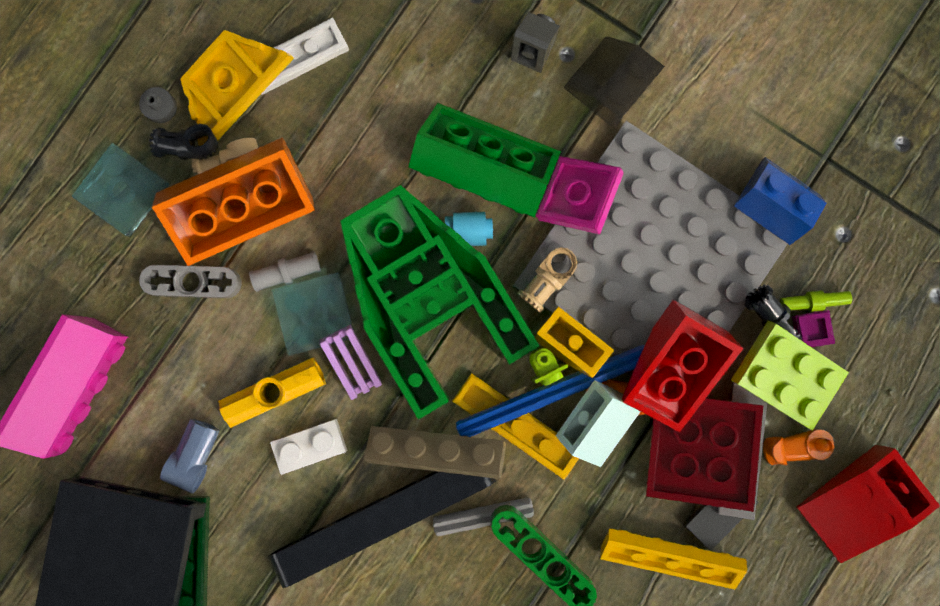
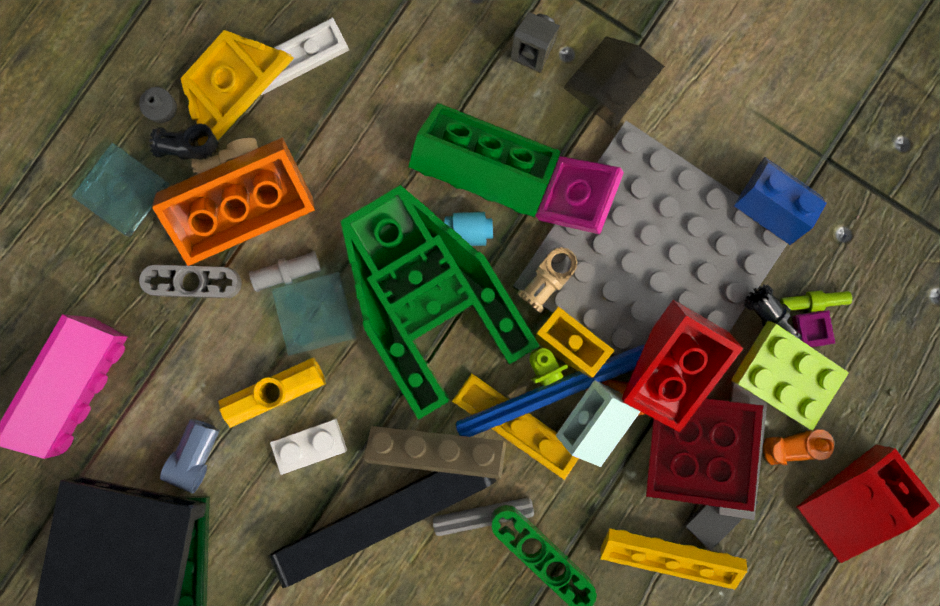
(362, 386): lavender tile -> none

